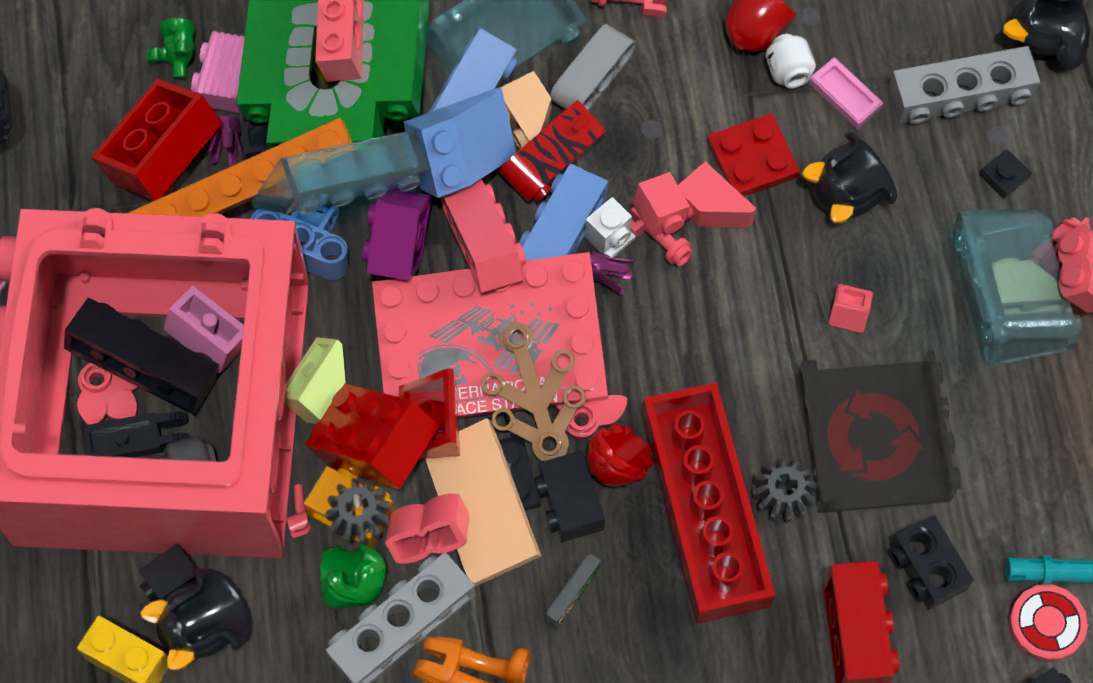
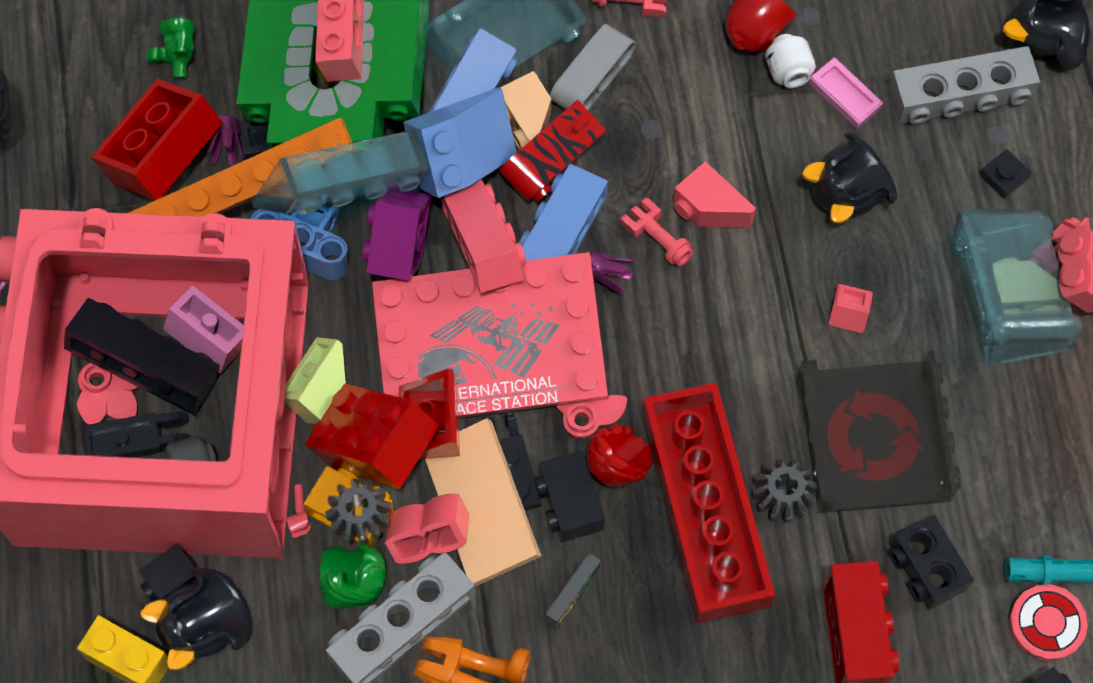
(220, 71): bright pink brick -> none
(536, 398): medium nougat plant -> none
(609, 228): white brick -> none
(661, 204): coral brick -> none
(753, 155): red plate -> none

